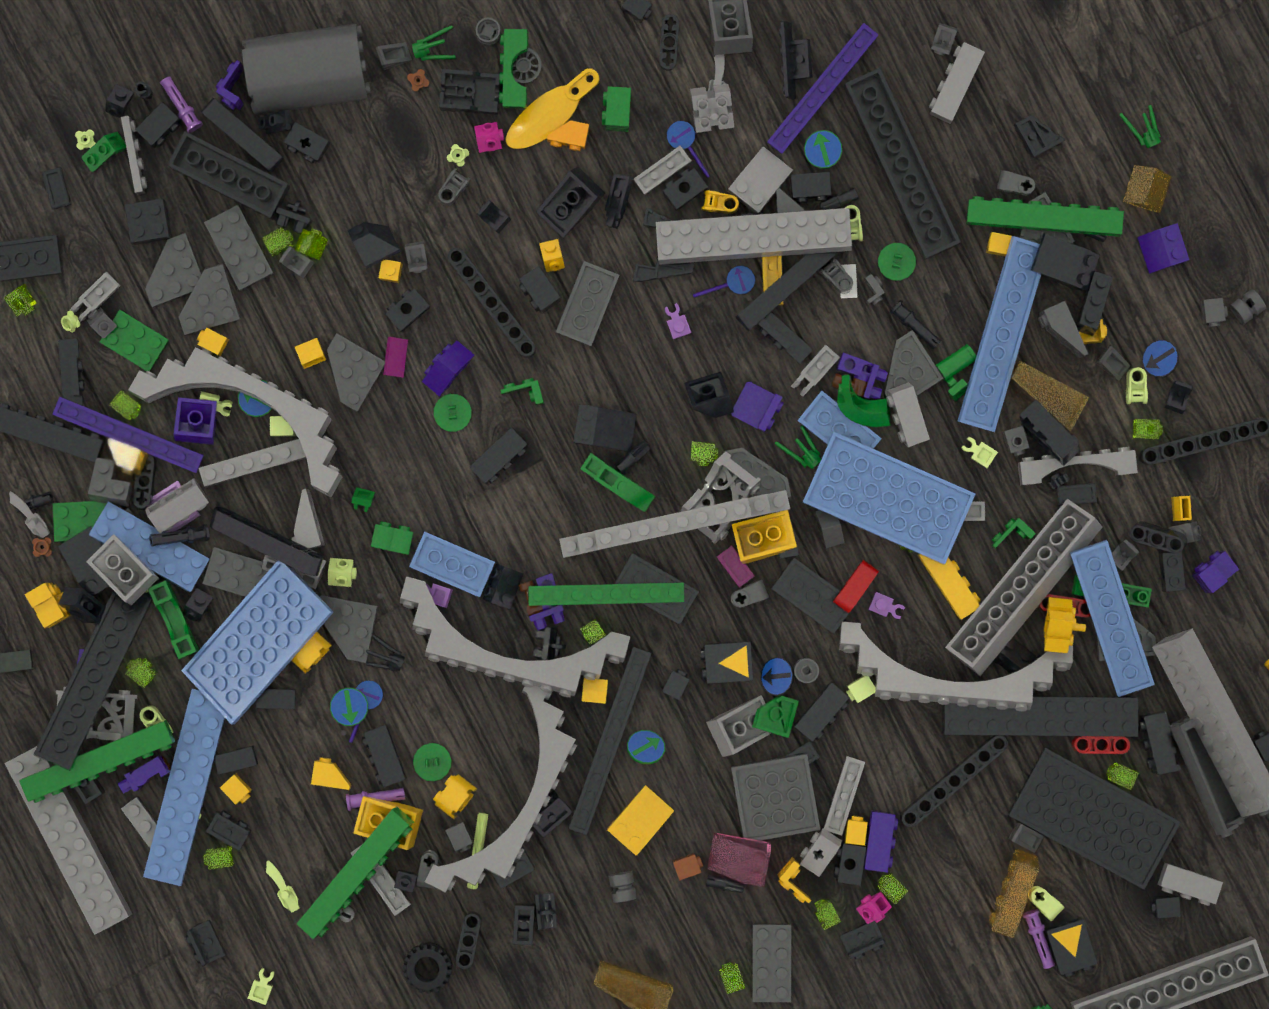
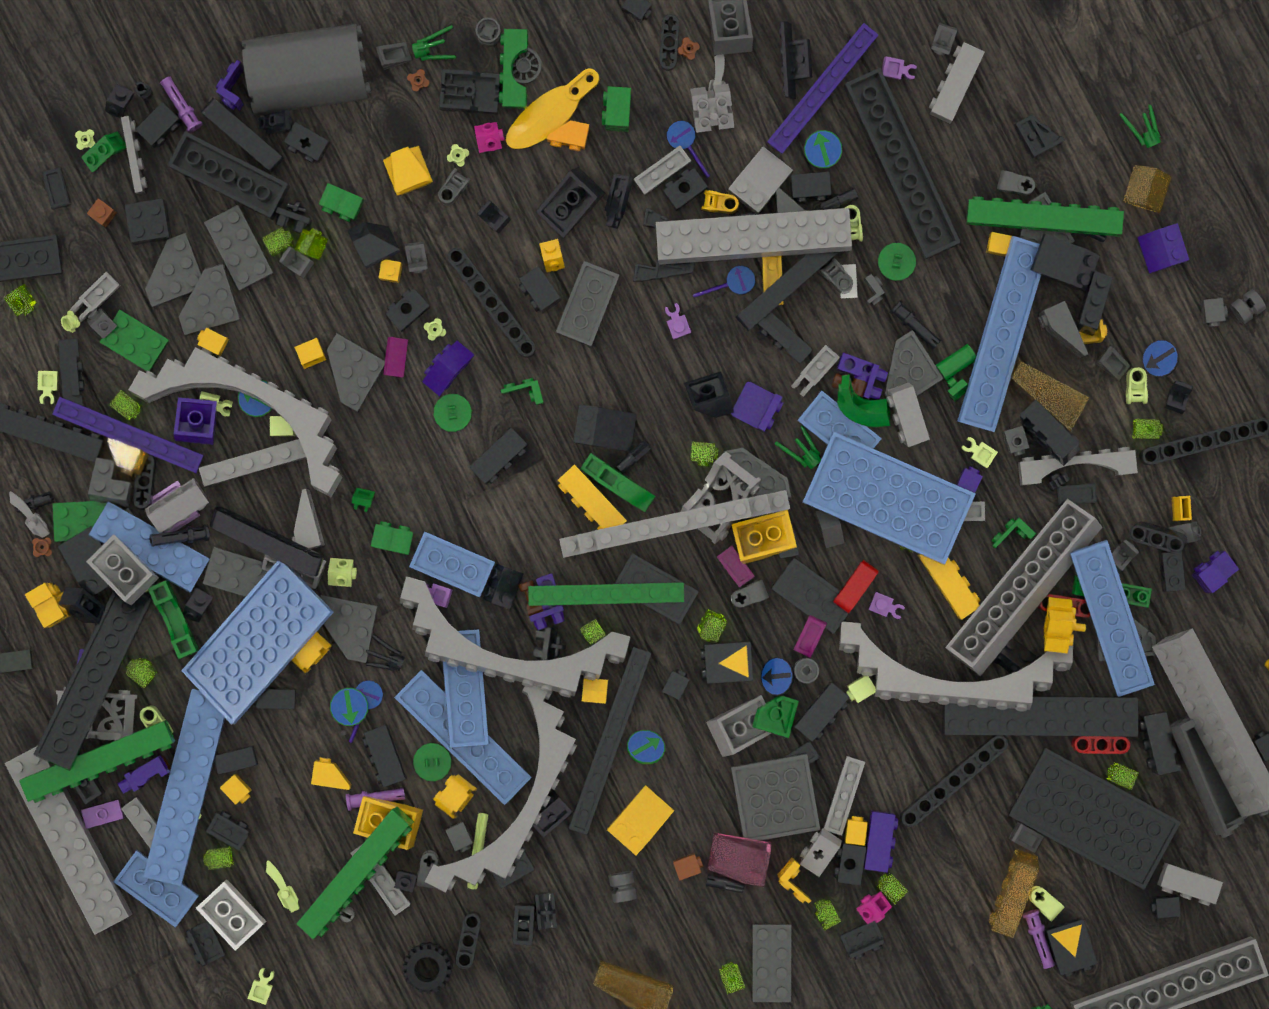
(48, 383): none -> yellowish green plate
(101, 213): none -> dark orange brick
(102, 814): none -> medium lavender plate
(164, 899): none -> medium blue plate
(231, 914): none -> white brick
(341, 202): none -> green brick
(407, 170): none -> yellow piece
(435, 324): none -> yellowish green plate
(465, 702): none -> medium blue plate
(487, 763): none -> medium blue plate
(590, 498): none -> yellow brick
(690, 54): none -> dark orange plate
(711, 626): none -> clear neon green brick
(810, 636): none -> magenta tile
(895, 68): none -> medium lavender plate
(969, 479): none -> dark purple brick

